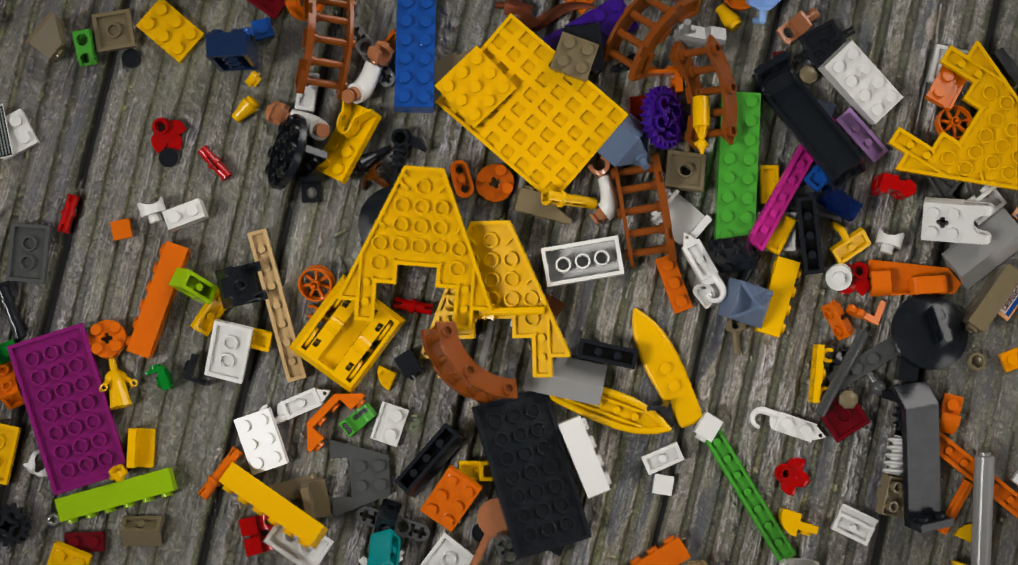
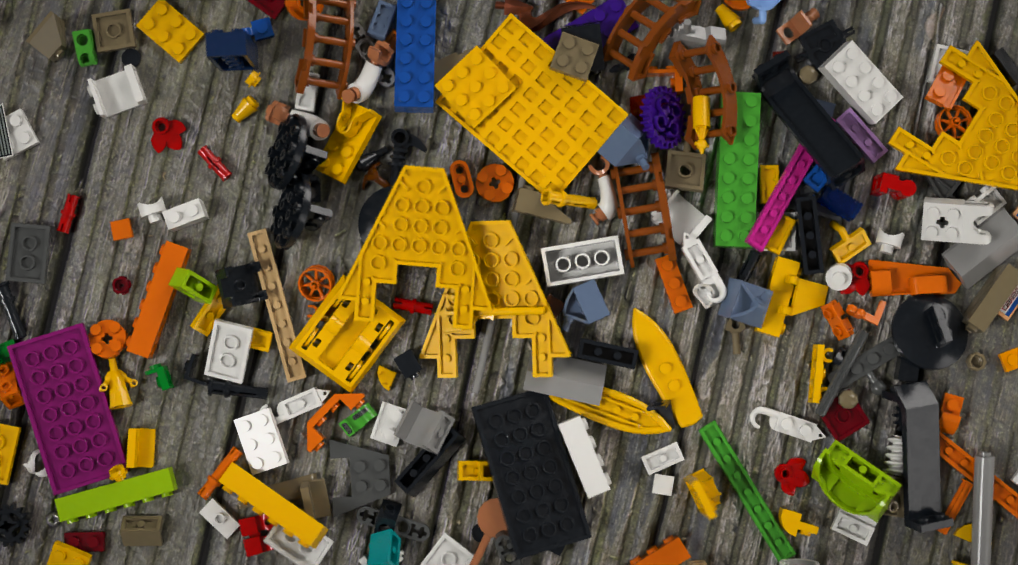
(117, 92): none -> white panel
(121, 280): none -> dark red plate
(168, 157): black piece -> none
(220, 518): none -> white plate
(227, 389): none -> black pin
(296, 213): none -> black bracket
(381, 20): none -> sand blue plate
(424, 427): none -> light grey panel
(451, 498): orange plate -> none
(459, 369): dark orange fence -> none
(584, 305): none -> sand blue piece
(703, 492): none -> yellow plate
(707, 427): white brick -> none
(732, 254): black plate -> none
(805, 297): none -> yellow flag
(855, 483): none -> lime piece

